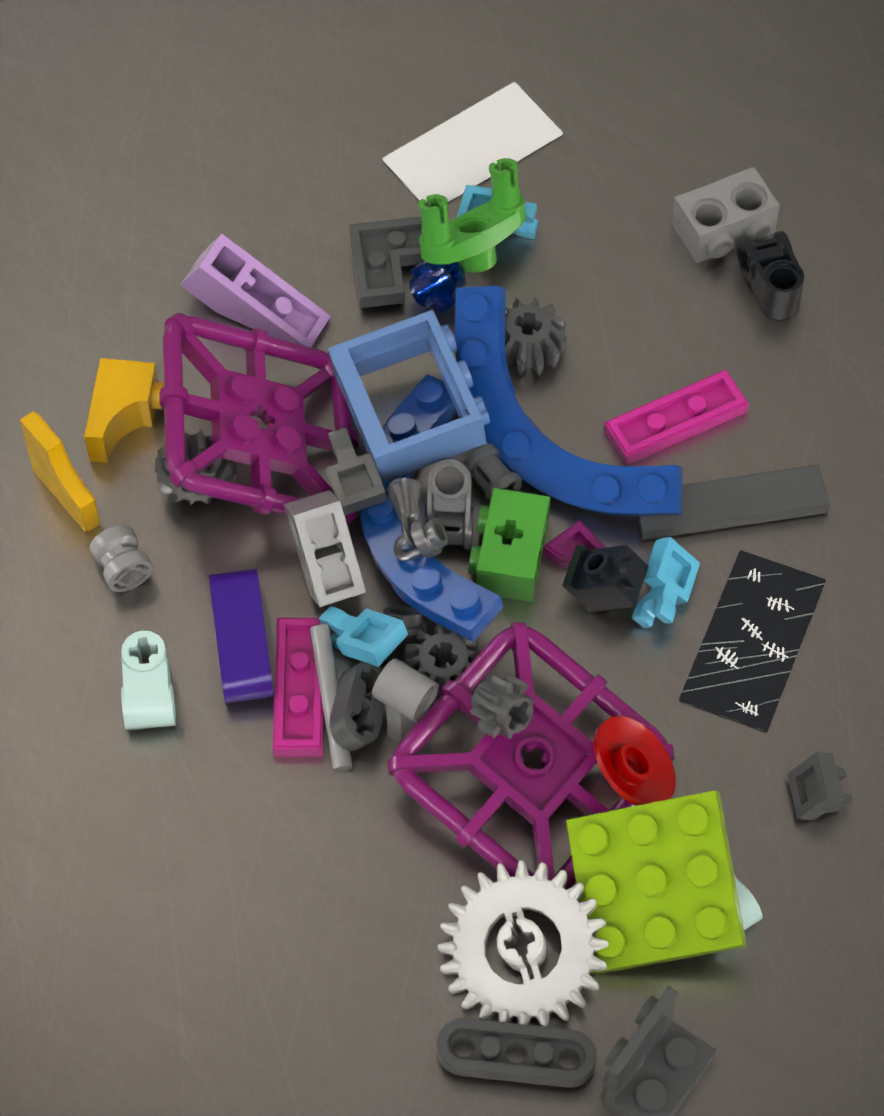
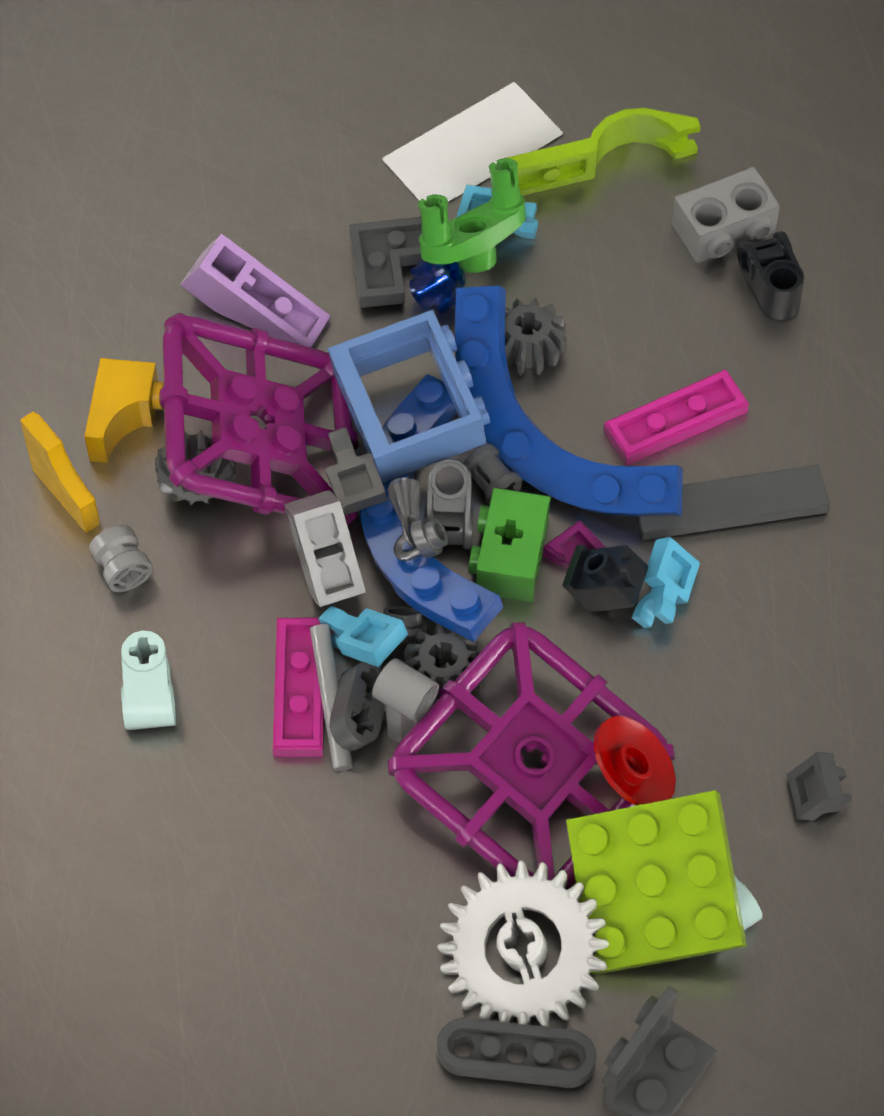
(241, 636): dark purple beam -> none
(502, 706): dark grey gear -> none
(578, 159): none -> lime piece
(752, 640): black sticker -> none

